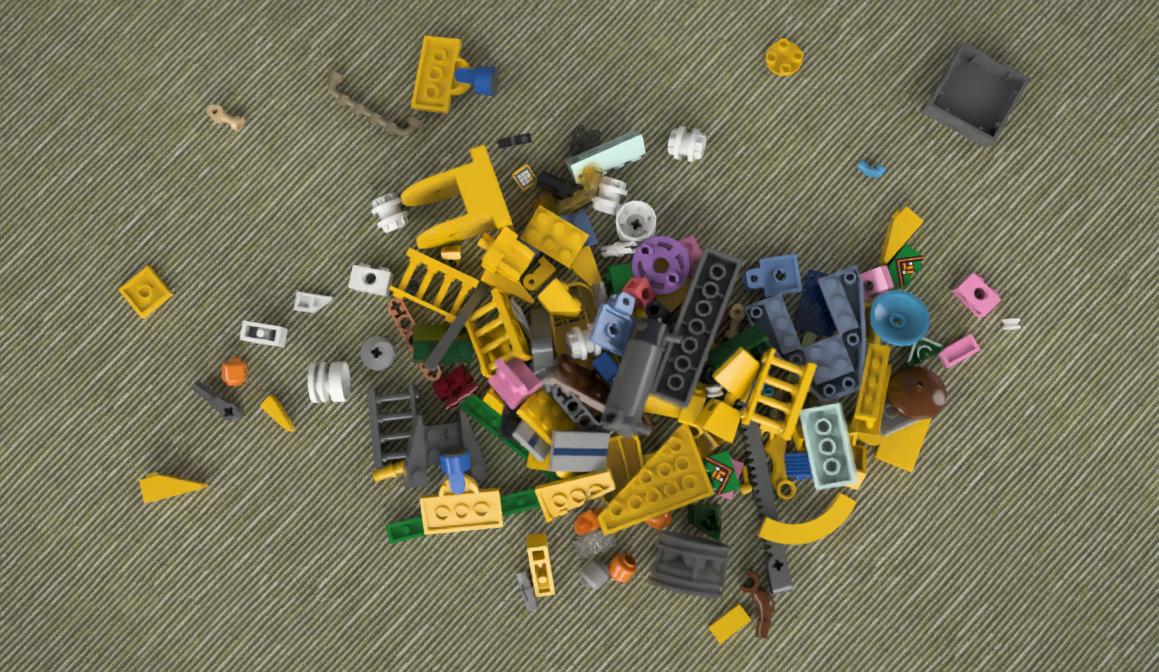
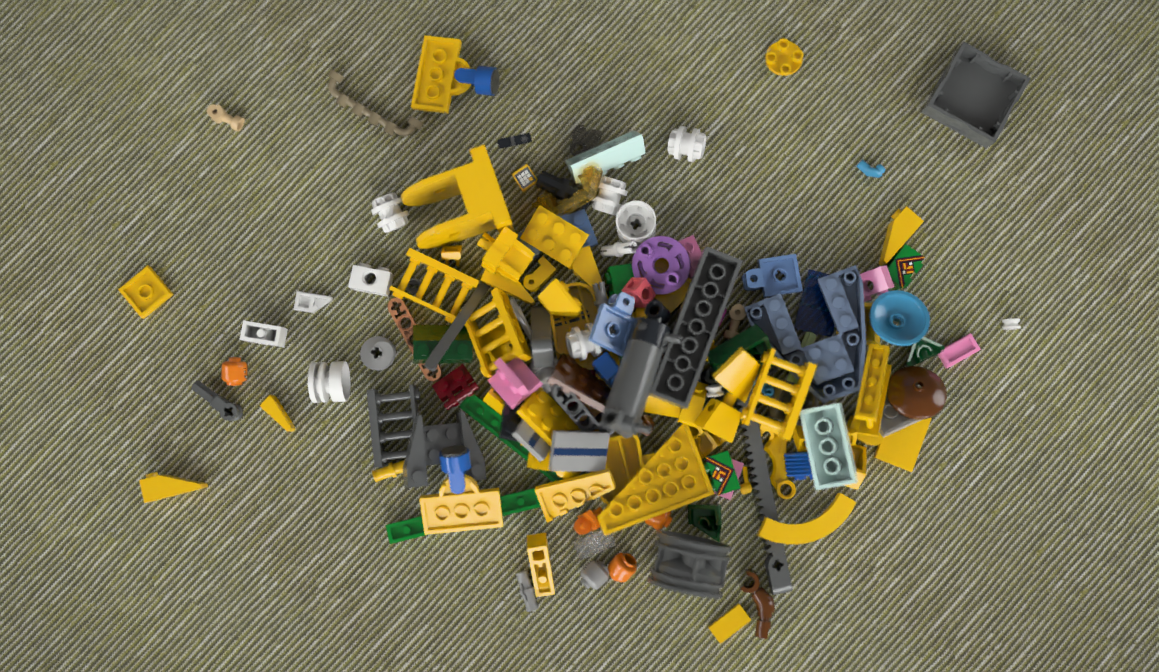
(965, 292): bright pink brick -> none

